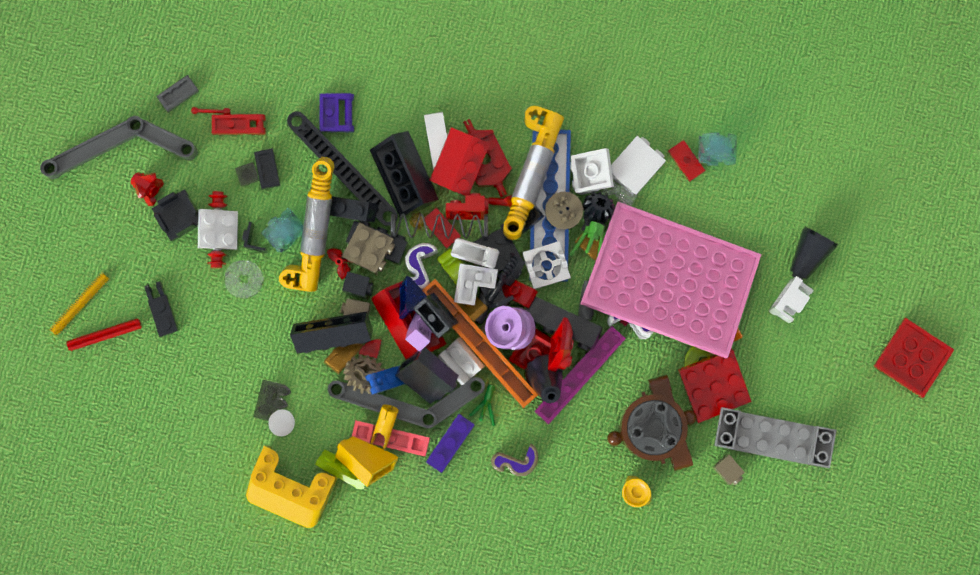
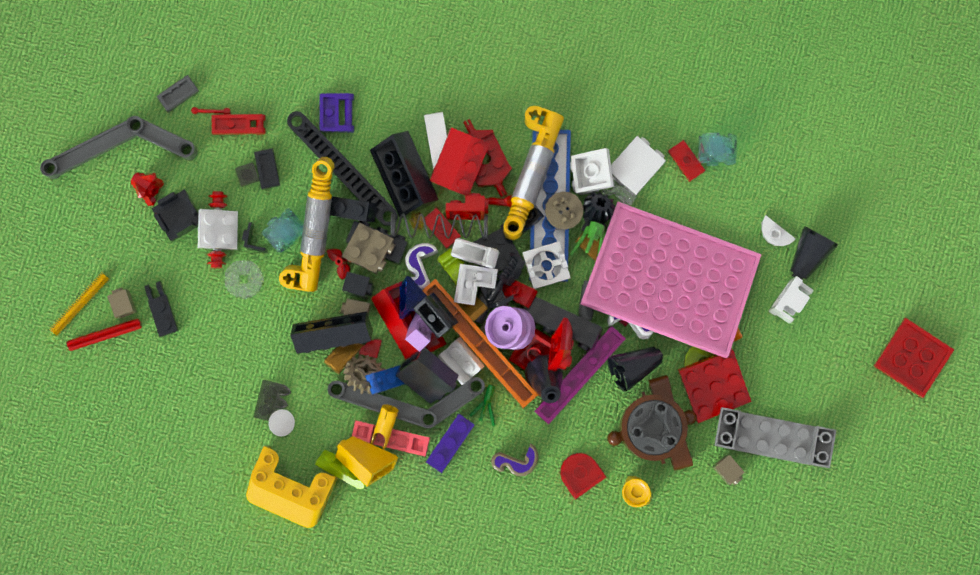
(121, 303): none -> dark tan brick
(580, 474): none -> red tile
(634, 366): none -> black cone
(774, 233): none -> white plate

